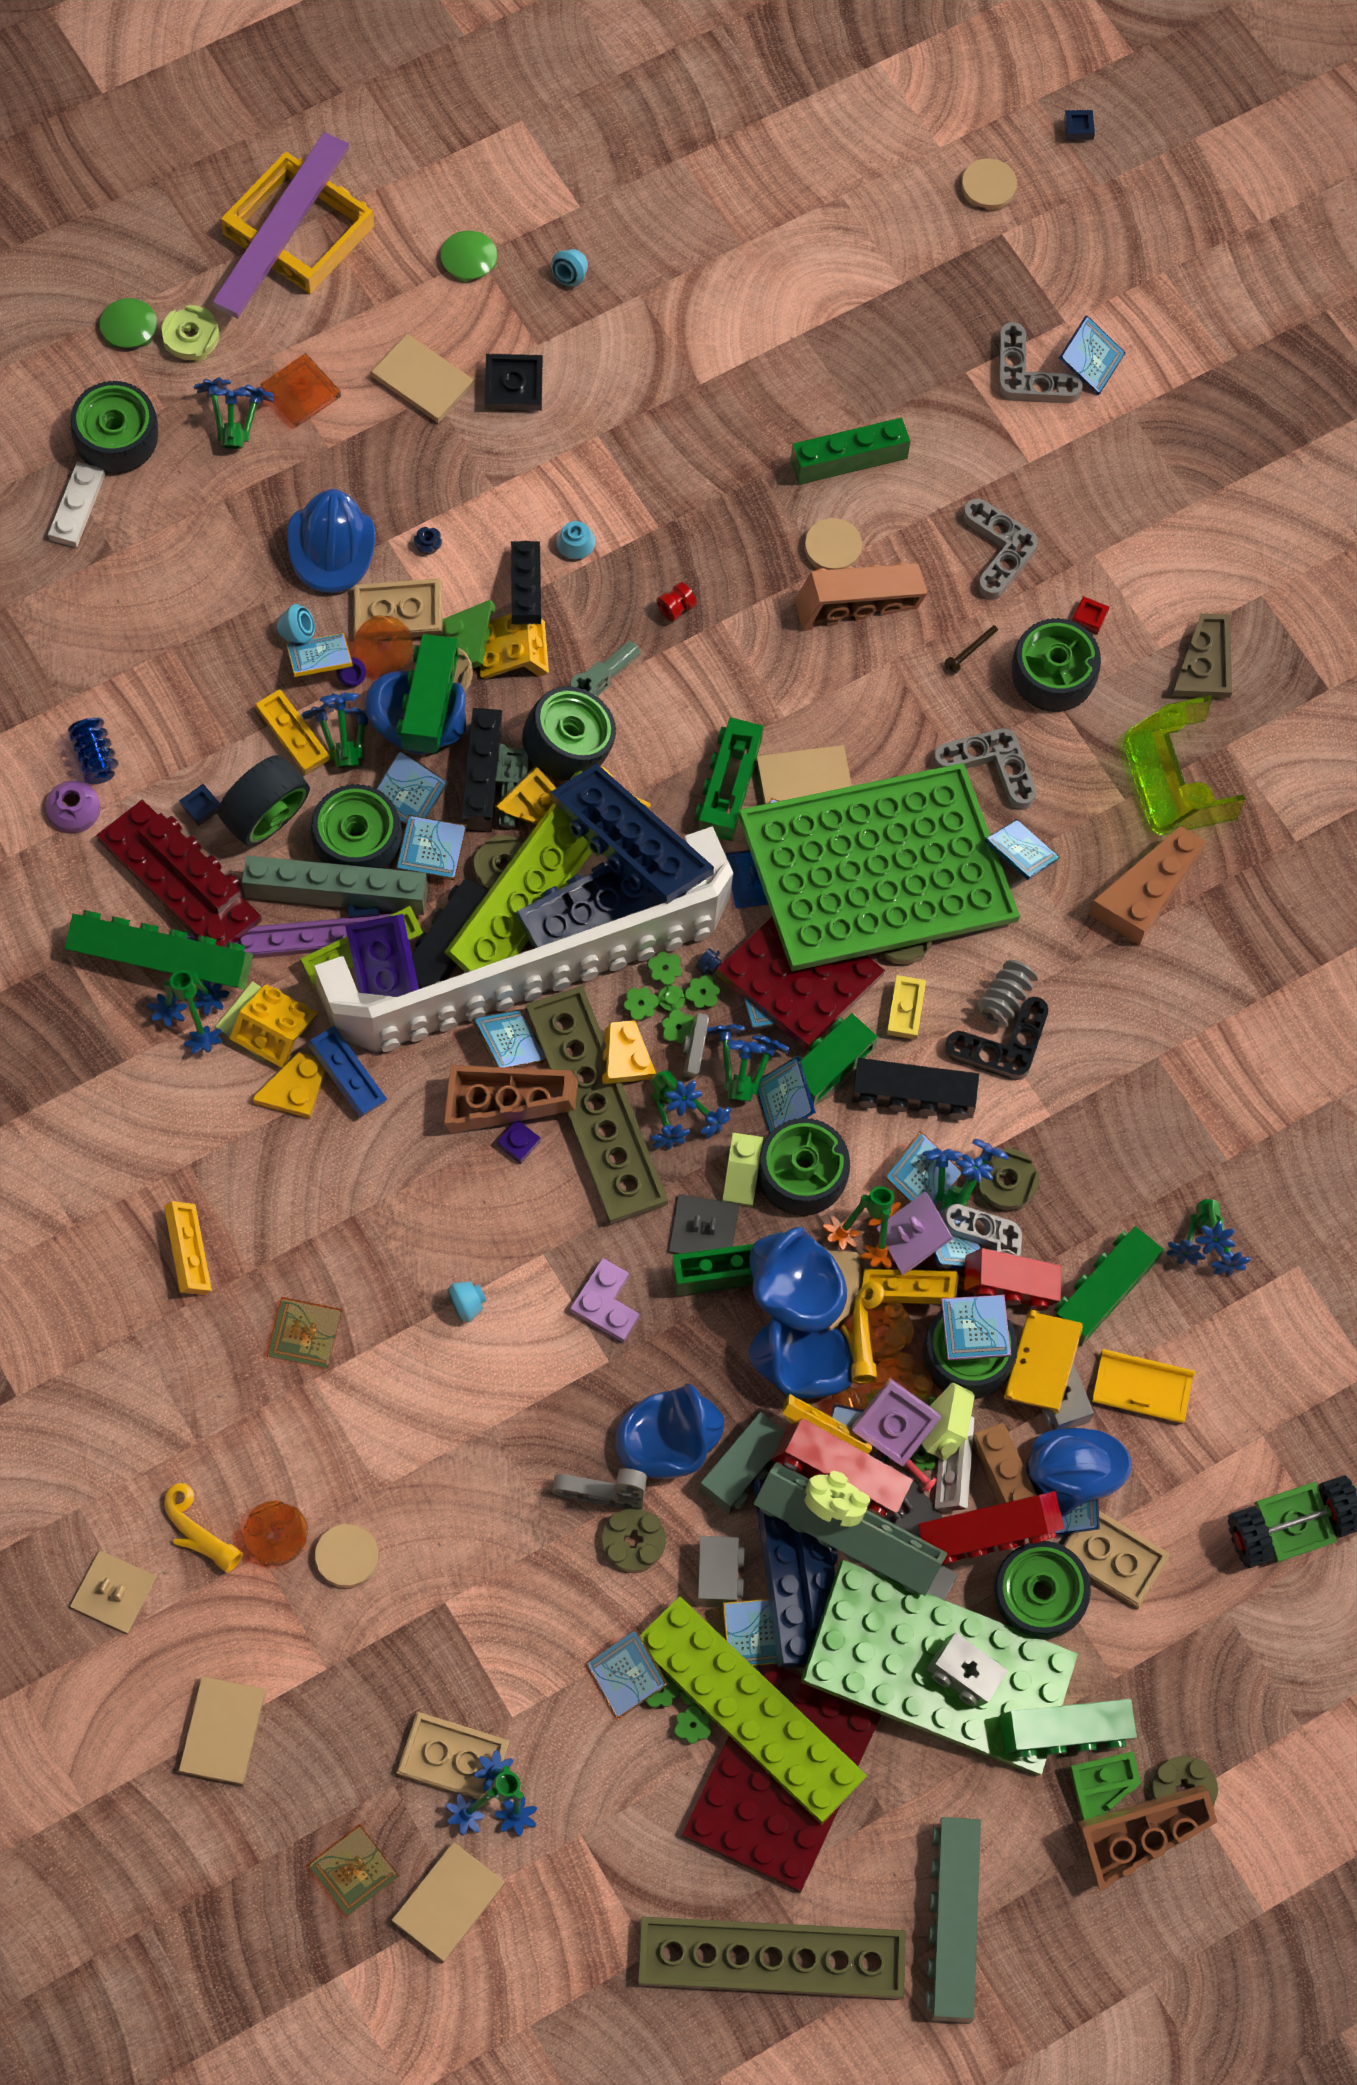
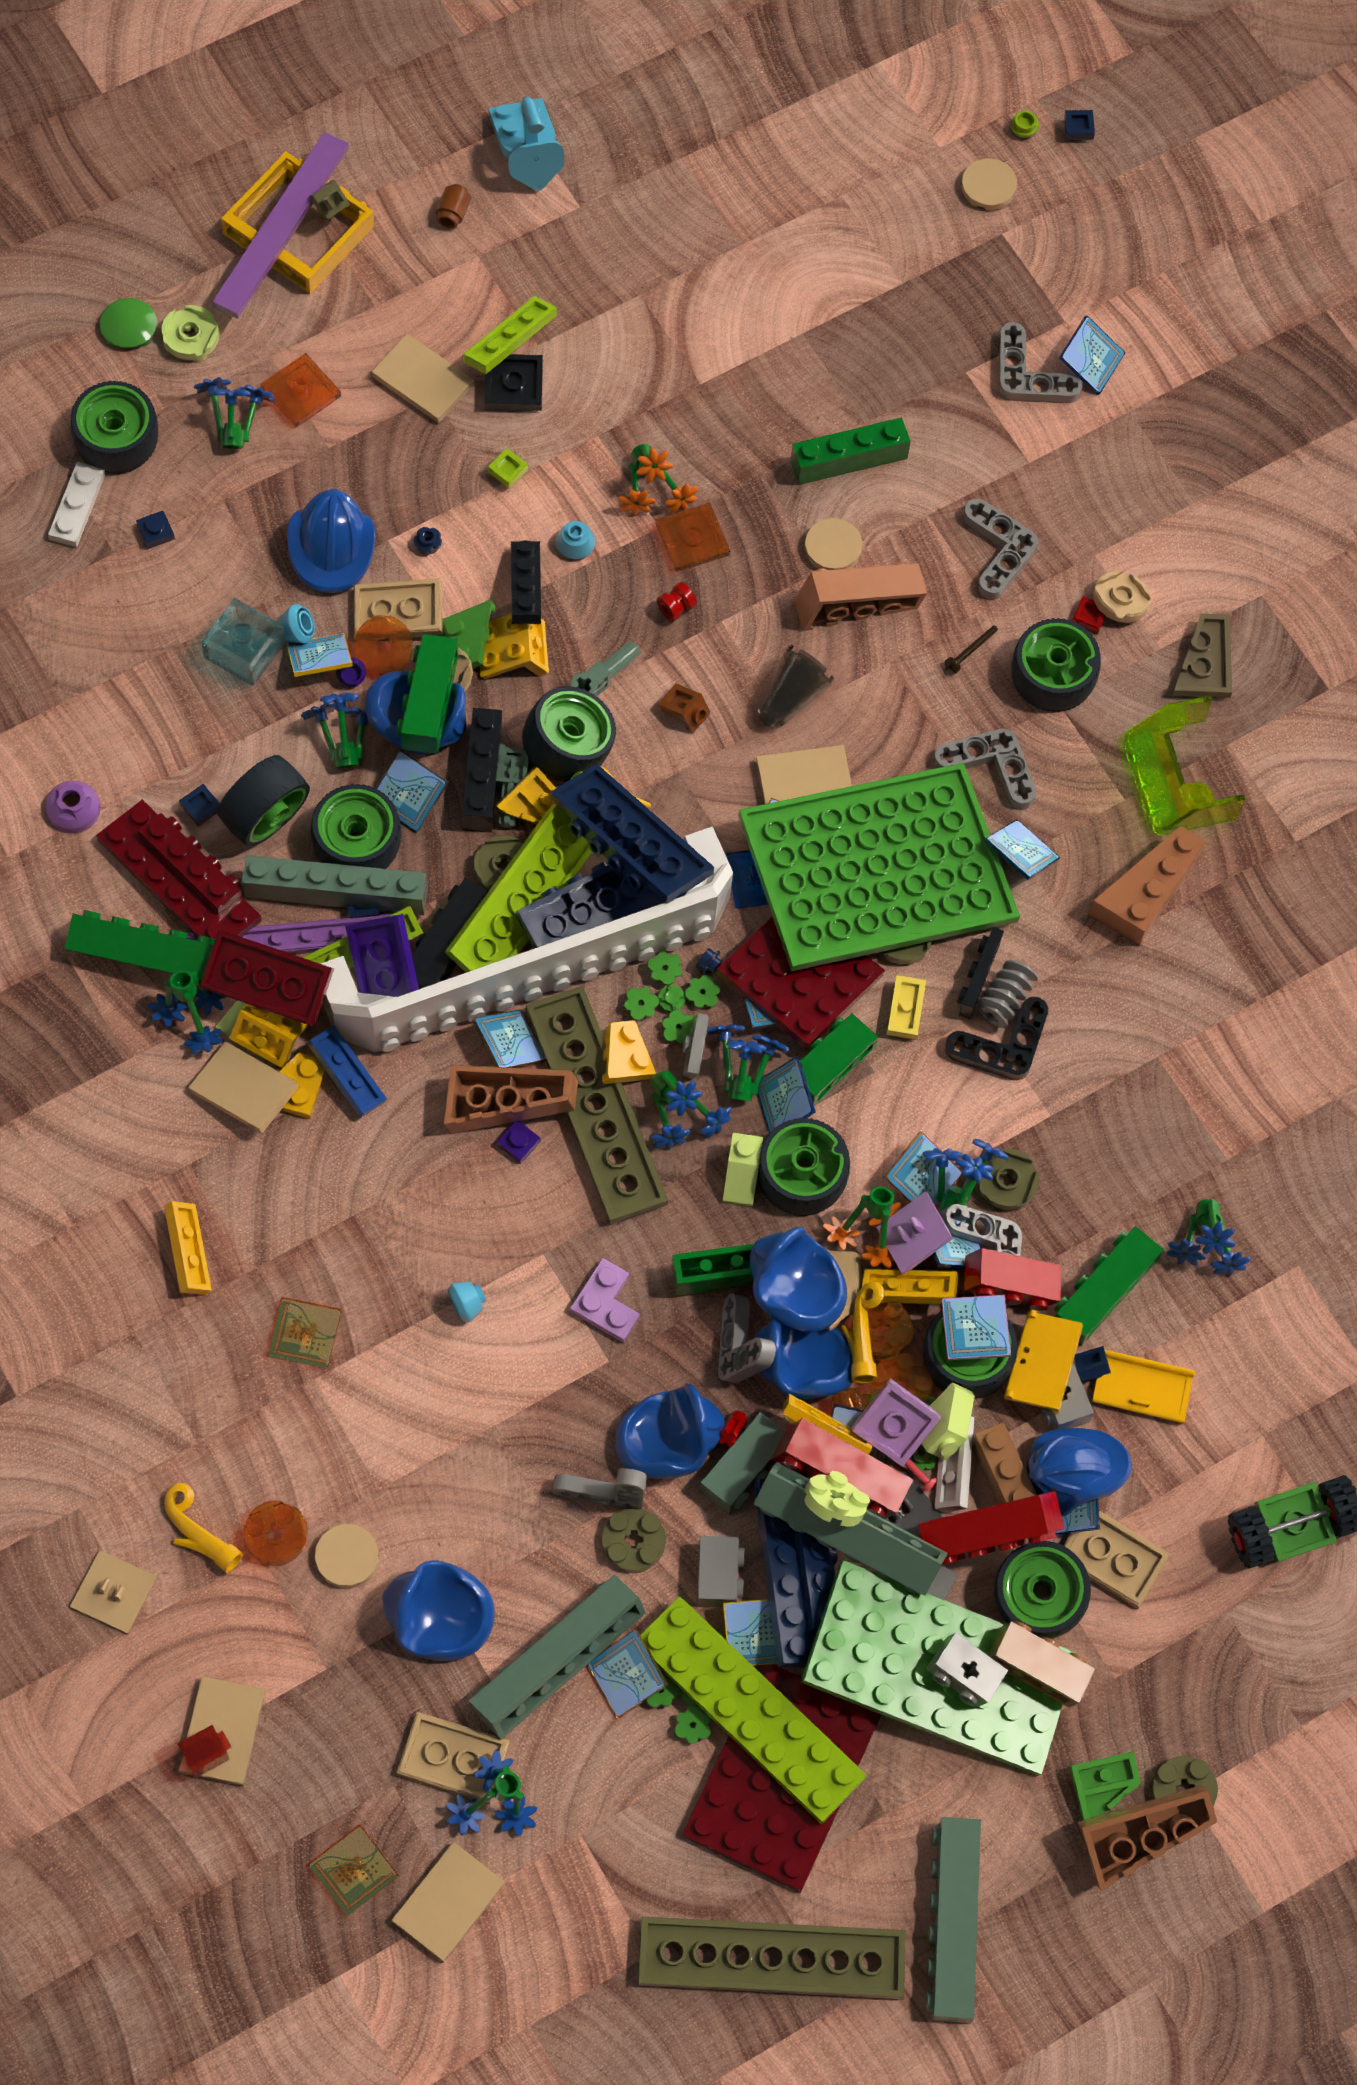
(93, 750): clear blue piece -> none
(155, 529): none -> dark blue plate
(205, 1750): none -> clear red brick
(243, 641): none -> clear light blue brick
(243, 1087): none -> tan tile
(266, 977): none -> dark red tile
(292, 731): yellow plate -> none
(329, 200): none -> olive tile
(431, 847): piece -> none
(439, 1611): none -> blue piece
(452, 206): none -> dark orange brick
(468, 255): bright green dish -> none
(508, 468): none -> lime plate
(509, 335): none -> lime plate
(528, 141): none -> medium azure plate
(557, 1656): none -> sand green brick
(569, 267): medium azure cone -> none
(647, 462): none -> orange plant
(686, 706): none -> dark orange bracket
(692, 537): none -> clear orange tile
(703, 1224): dark grey piece -> none
(733, 1427): none -> red piece
(737, 1356): none -> light grey beam
(741, 736): green brick -> none
(793, 687): none -> clear smoke cone
(915, 1088): black brick -> none
(979, 971): none -> black plate
(1025, 124): none -> lime plate
(1041, 1663): none -> brick
(1067, 1727): brick -> none
(1092, 1364): none -> dark blue plate
(1121, 597): none -> tan tile

